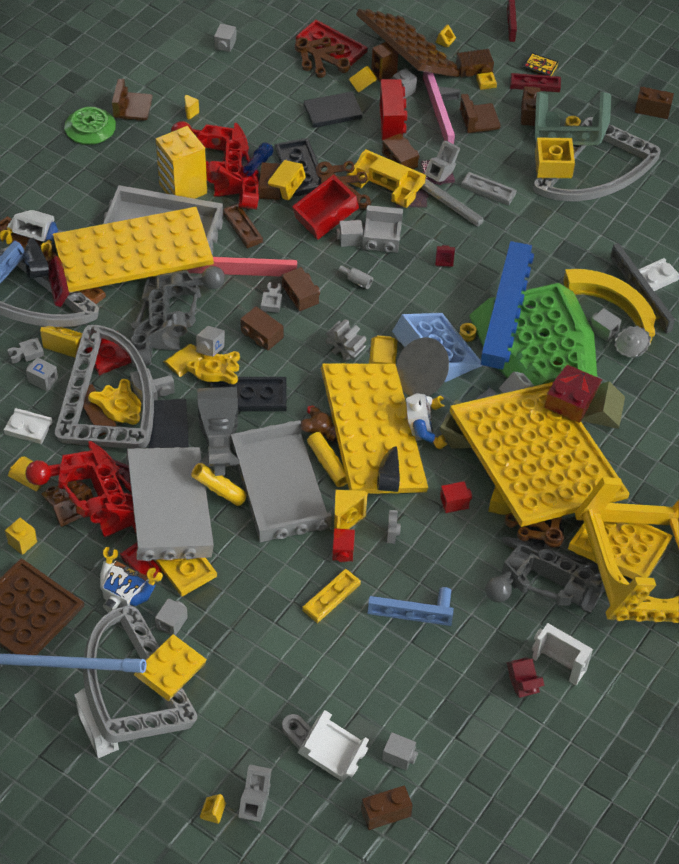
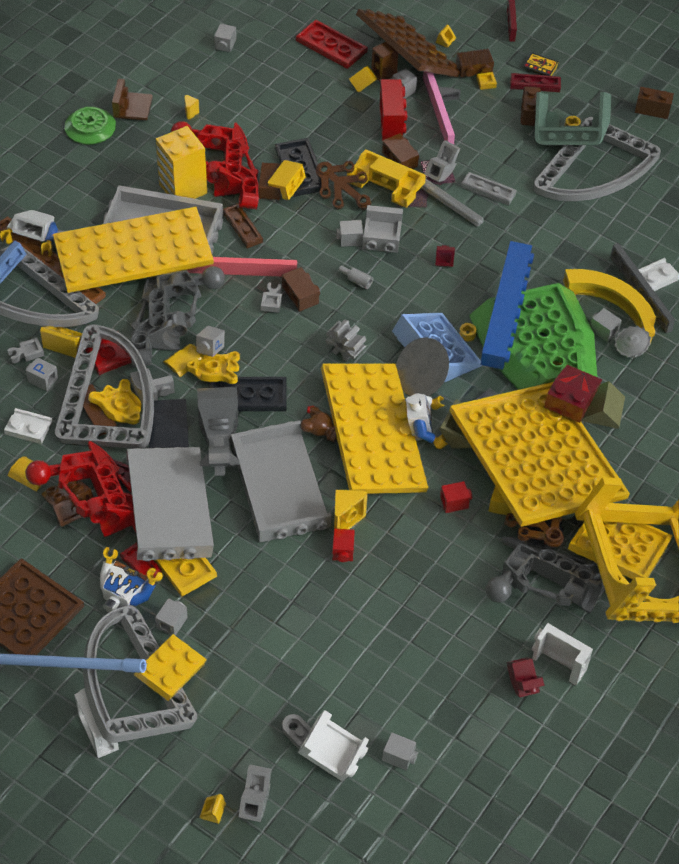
(21, 536): yellow brick -> none
(35, 260): black piece -> none
(58, 281): dark red tile -> none
(219, 484): yellow axle -> none
(260, 155): clear blue pin -> none
(262, 328): reddish brown brick -> none
(322, 53): reddish brown plant -> none
(325, 207): red piece -> none
(328, 458): yellow axle -> none
(331, 595): yellow tile -> none
(332, 109): black tile -> none
(383, 350): yellow piece -> none
(386, 807): reddish brown brick -> none
(388, 473): black piece -> none
(393, 527): light grey plate -> none
(439, 614): medium blue piece -> none
(478, 117): reddish brown bracket -> none
(515, 382): light grey brick -> none
(554, 157): yellow brick -> none

